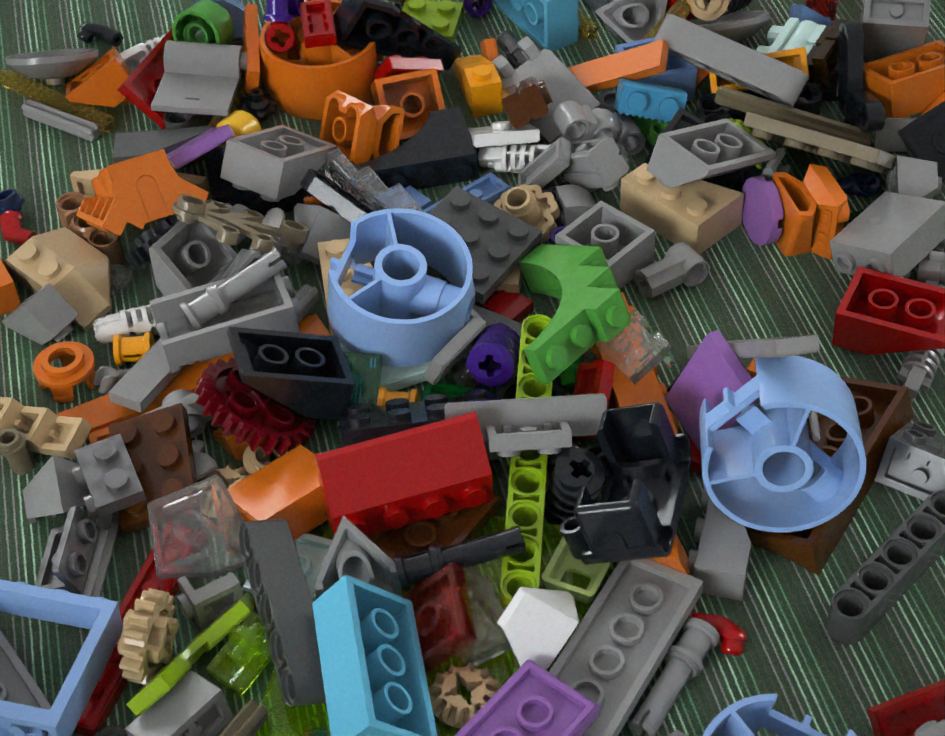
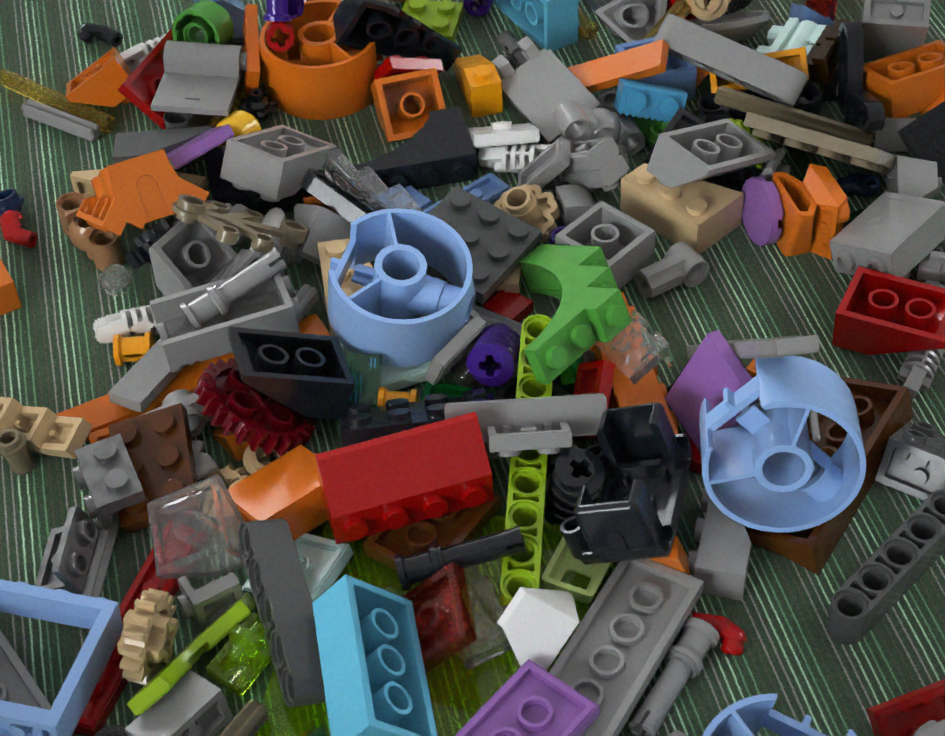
(42, 316): light grey slope -> none
(53, 64): light grey dish -> none
(53, 490): light grey slope -> none
(71, 267): tan wedge -> none
(78, 367): orange piece -> none
(107, 378): light grey hand -> none
(318, 24): red plate -> none
(358, 557): light grey slope -> none
(360, 128): orange piece -> none
(452, 707): tan gear -> none
(489, 49): orange tile -> none
(526, 101): reddish brown brick -> none

